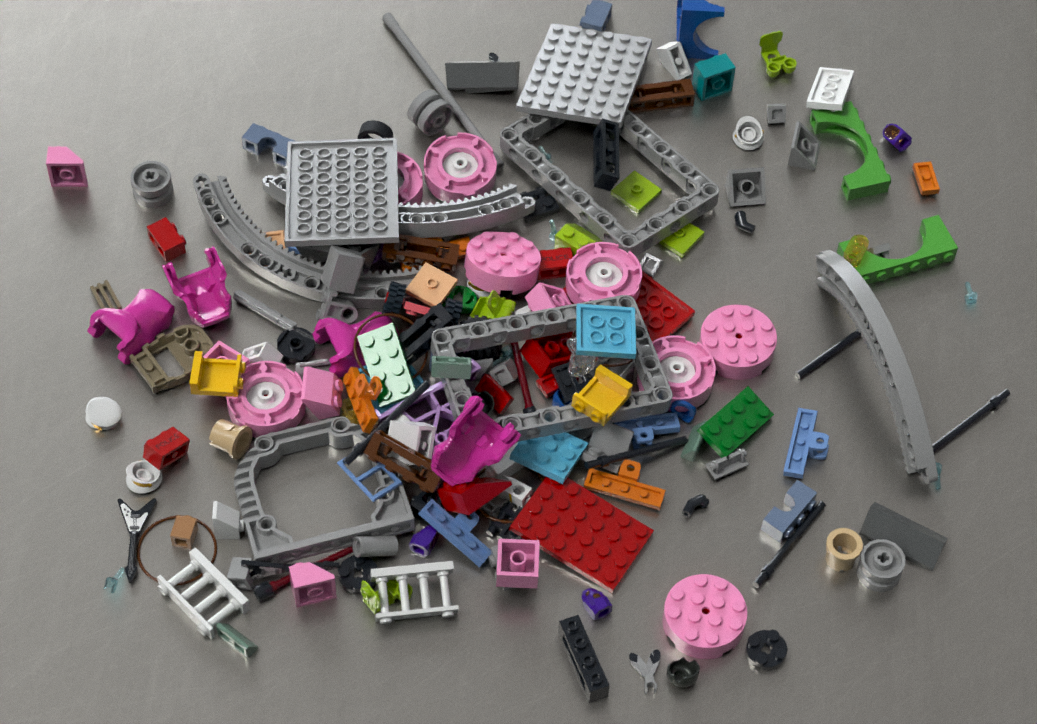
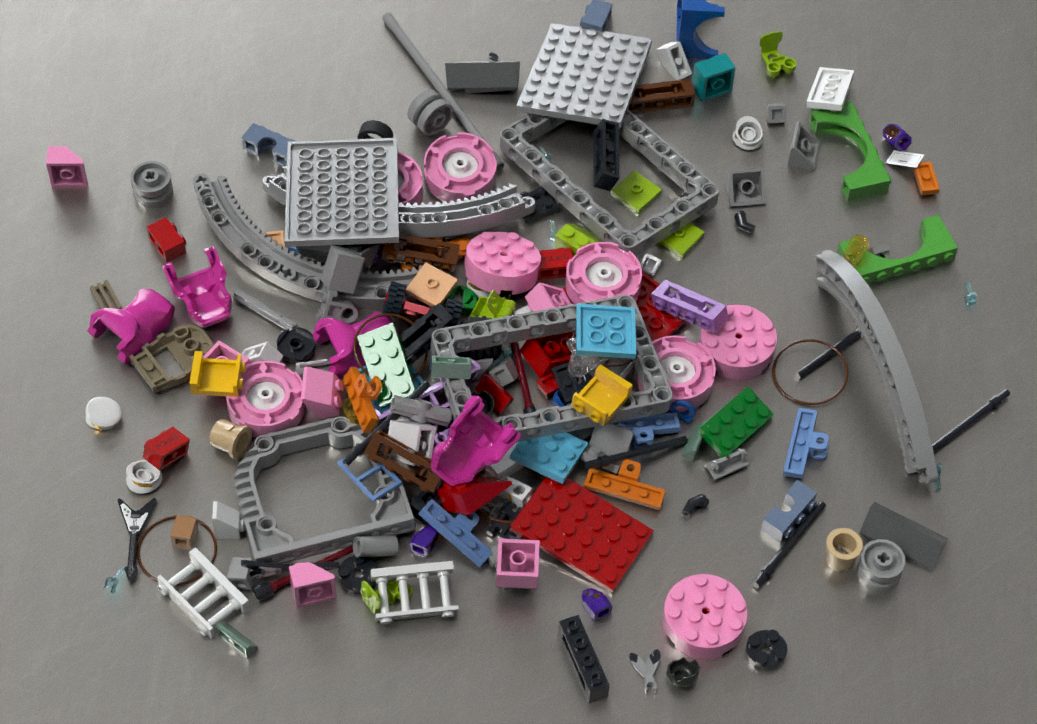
(420, 410): none -> light grey piece
(689, 306): none -> medium lavender brick
(810, 403): none -> reddish brown piece
(905, 158): none -> white sticker

